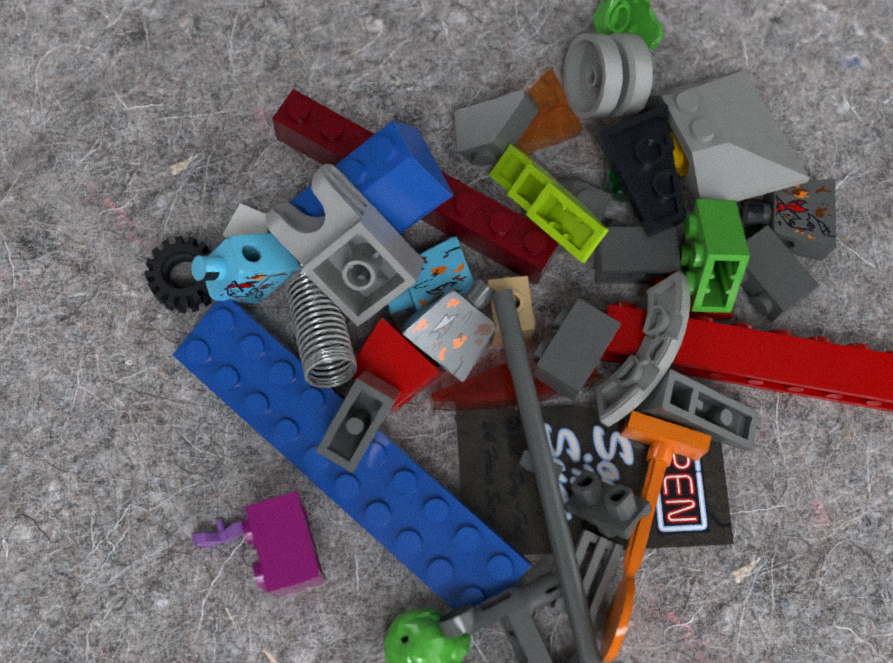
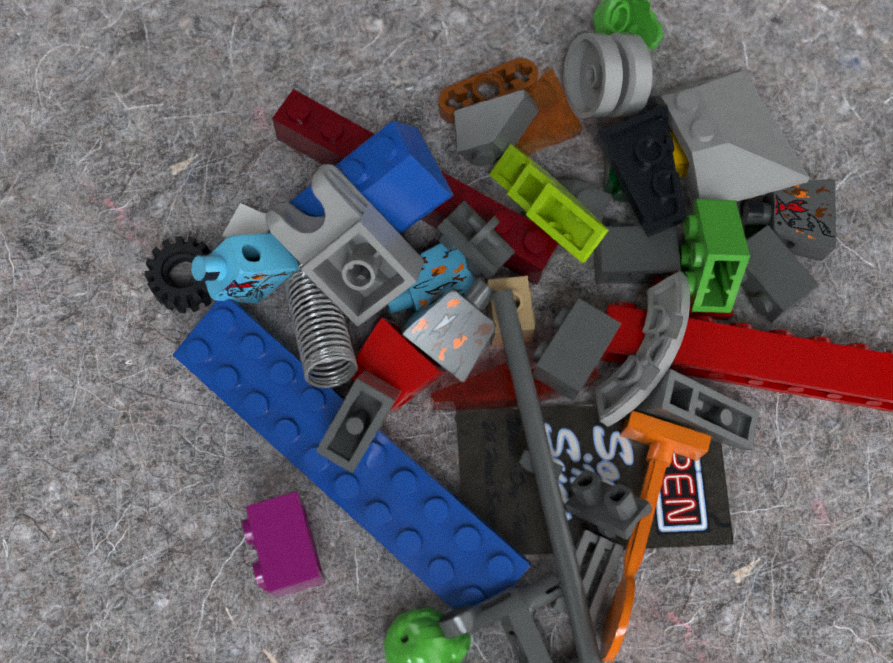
(223, 535): medium lavender piece -> none
(475, 240): none -> dark grey hips
(493, 76): none -> dark orange beam

